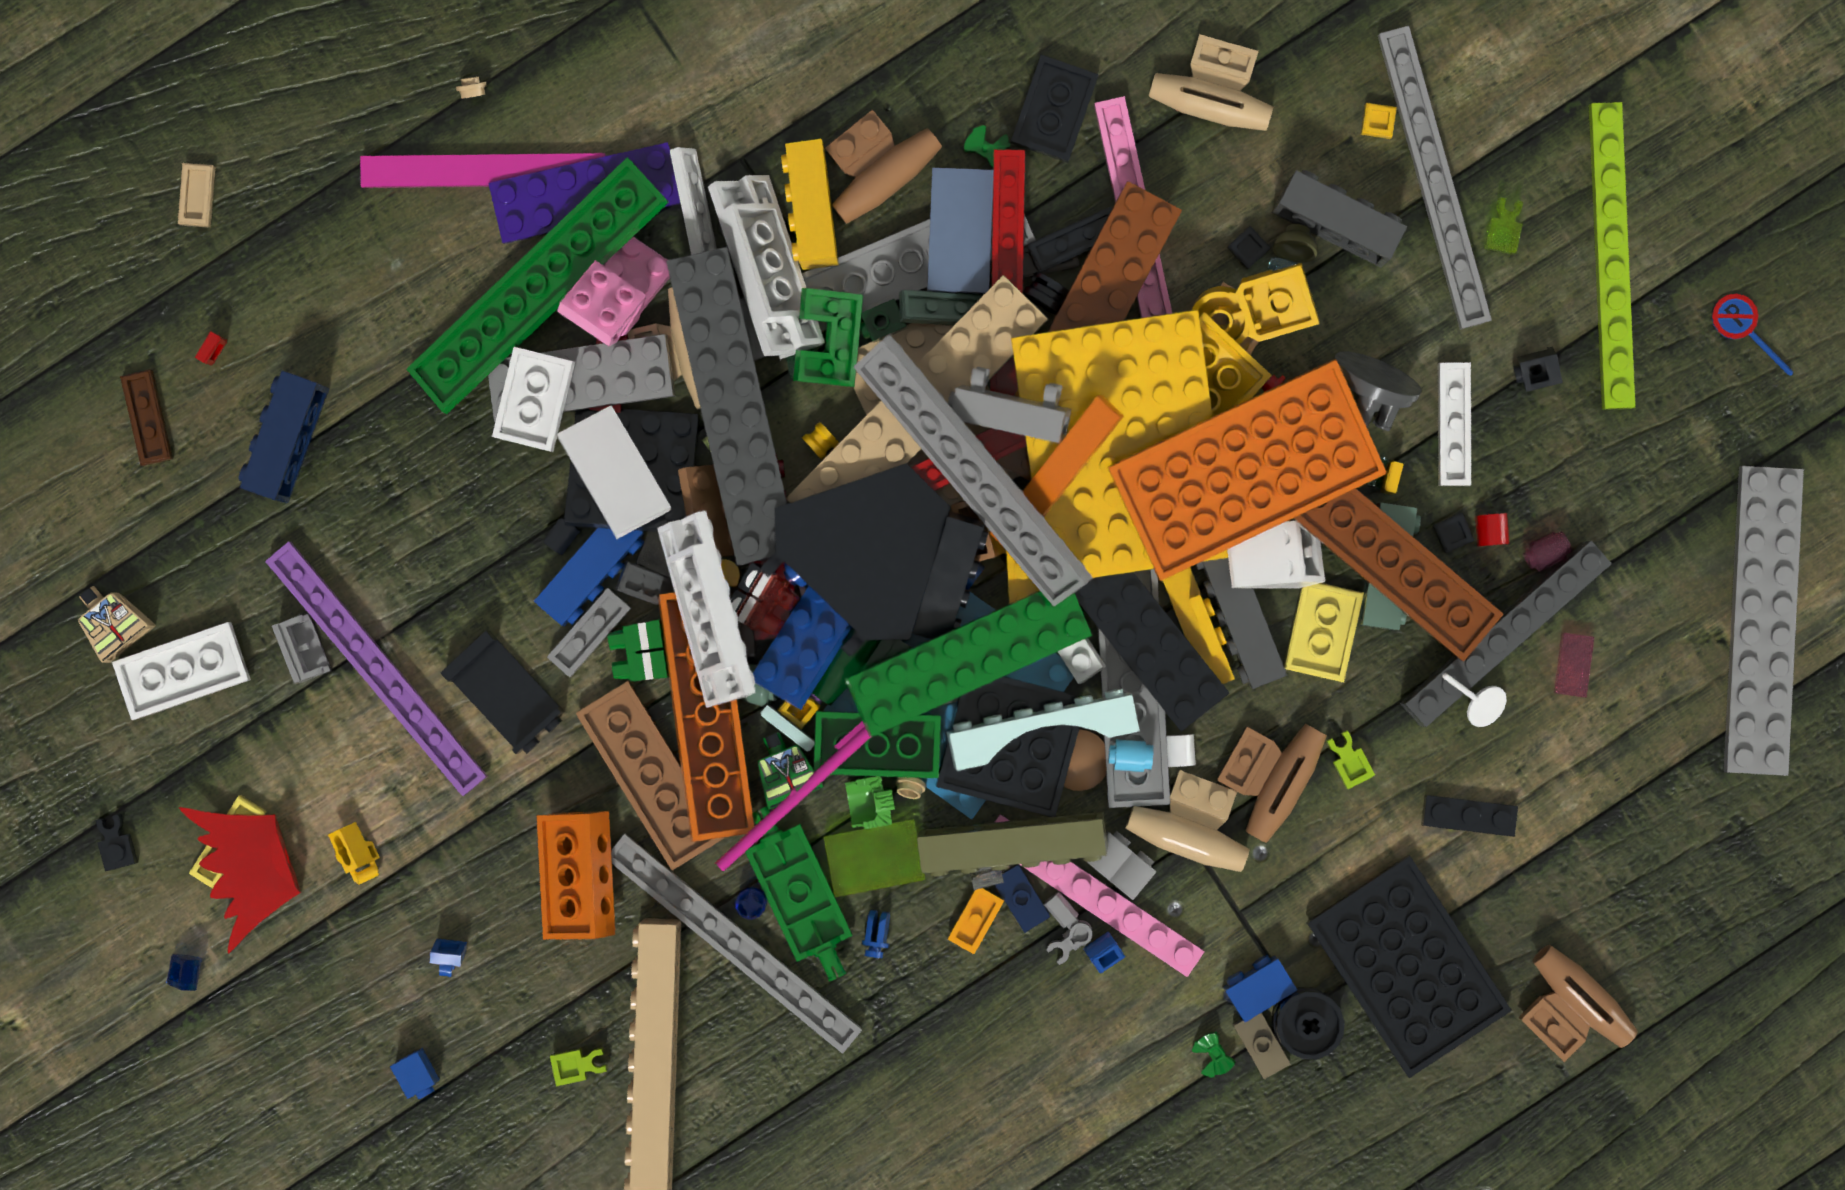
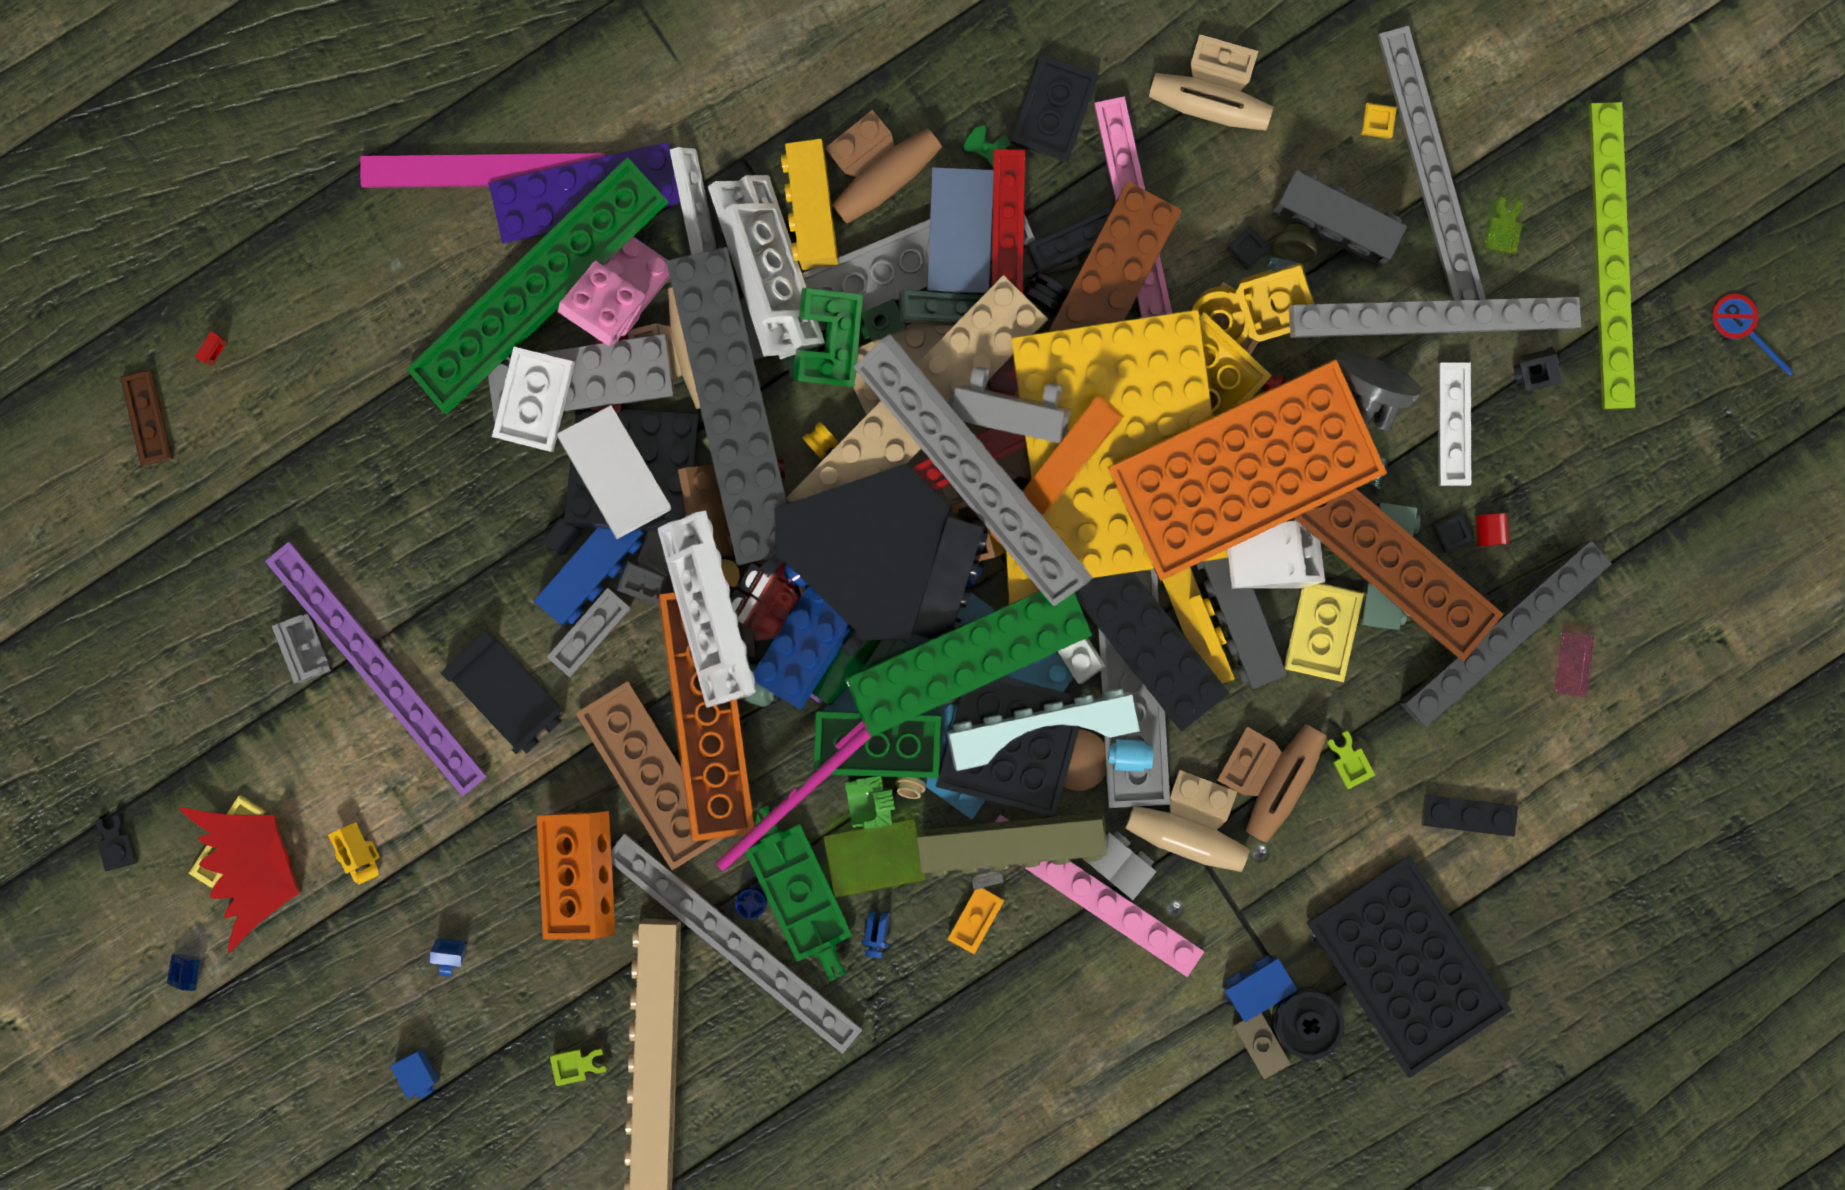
(112, 623): torso -> none
(181, 671): white plate -> none
(196, 195): tan tile -> none
(283, 437): dark blue brick -> none
(471, 87): tan plate -> none
(637, 638): green hips -> none
(783, 769): torso -> none
(788, 728): light aqua tile -> none
(797, 716): yellow brick -> none
(1022, 899): dark blue plate -> none
(1078, 932): light grey bar -> none
(1104, 952): blue brick -> none
(1181, 750): white brick -> none
(1220, 1061): green piece -> none
(1392, 478): yellow tile -> none
(1434, 317): none -> light grey plate
(1485, 705): white piece -> none
(1547, 550): clear pink brick -> none
(1574, 1006): medium nougat plate -> none
(1763, 620): light grey plate -> none

